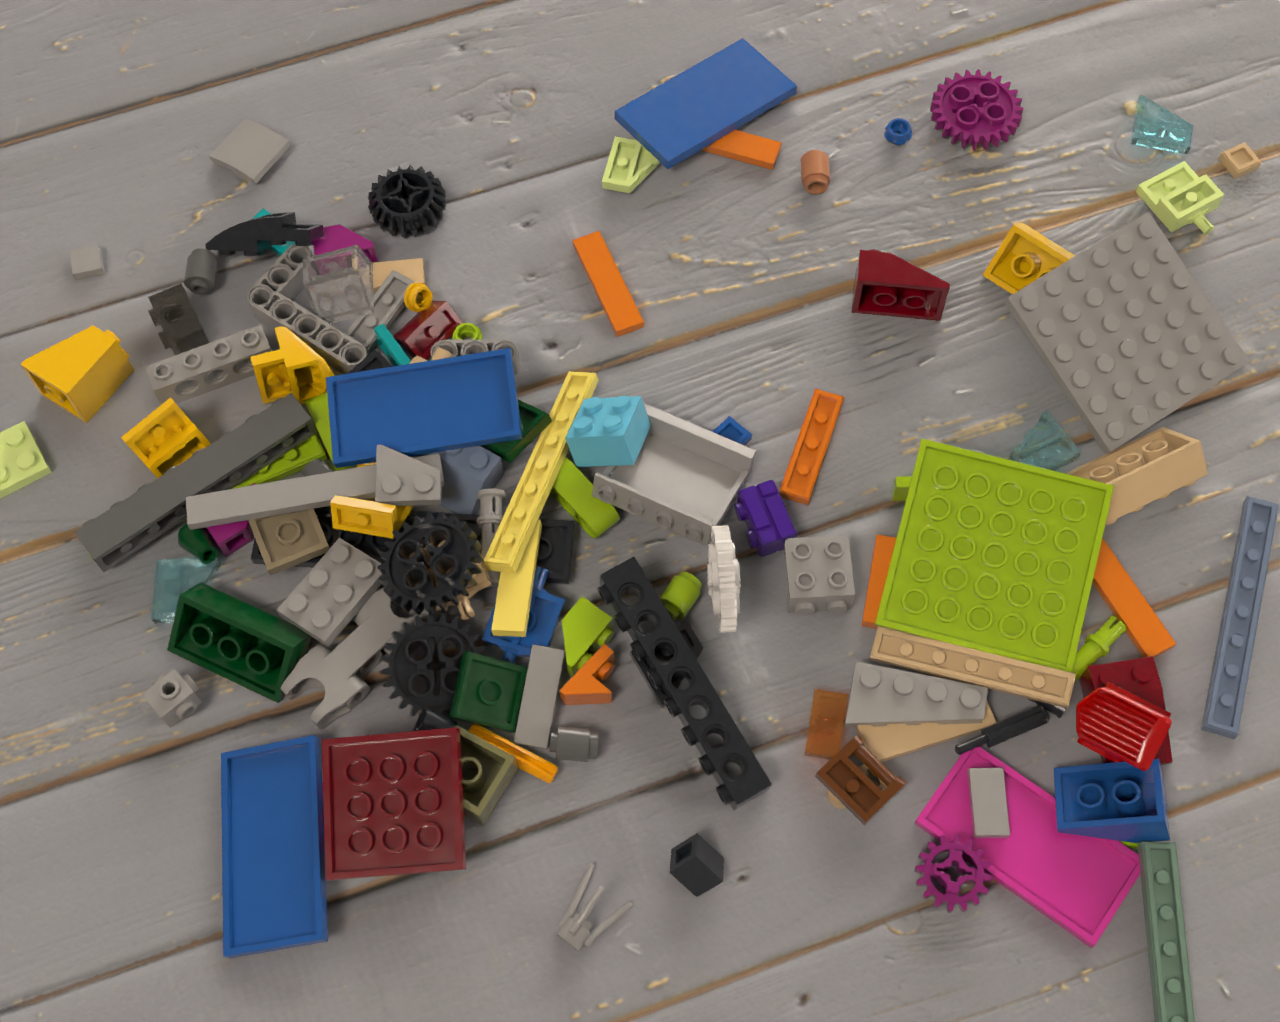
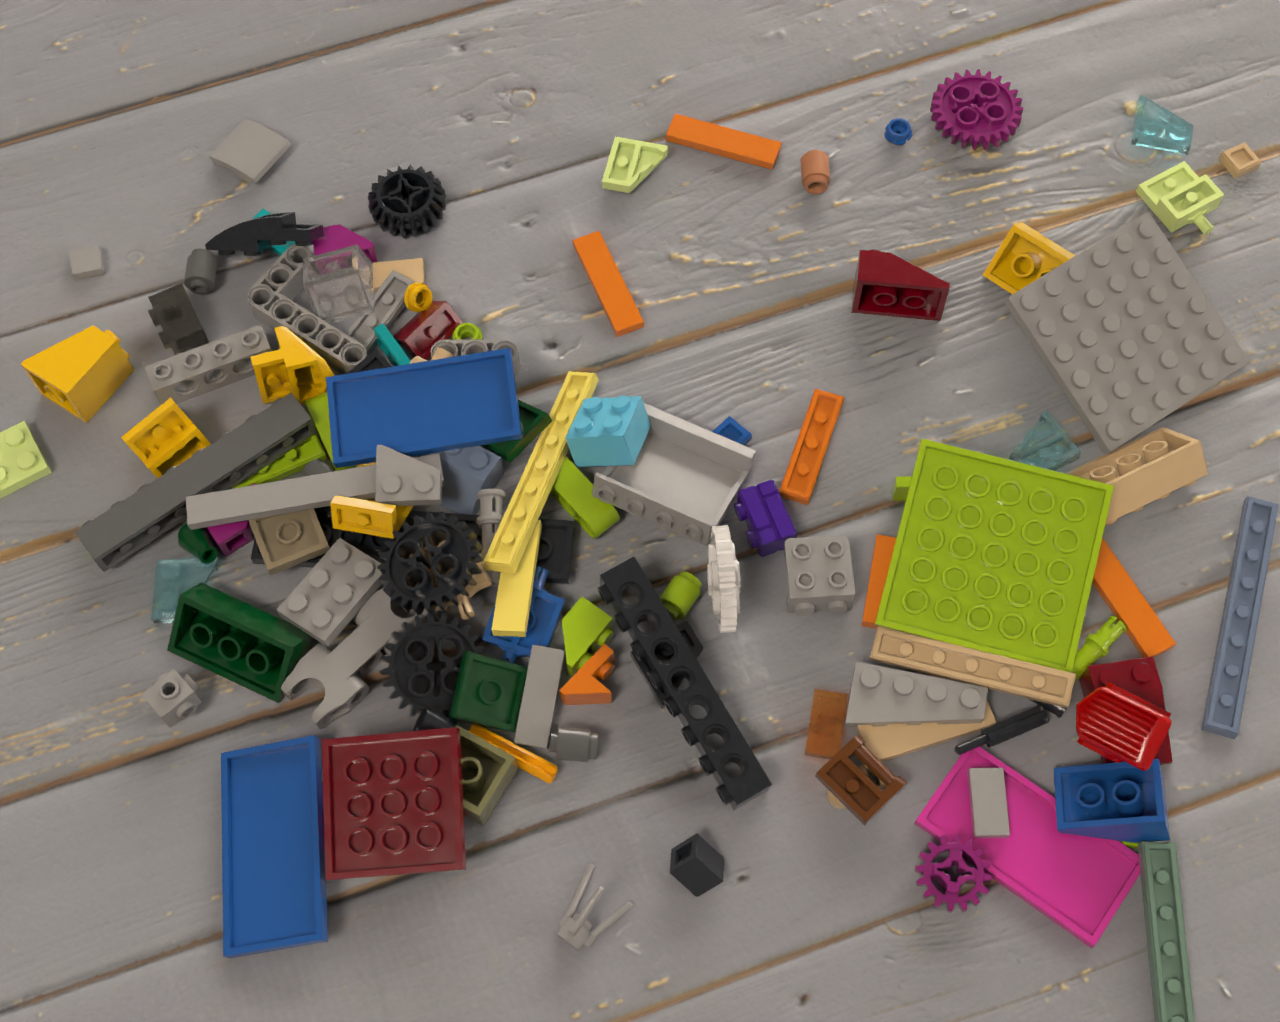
(705, 103): blue tile -> none

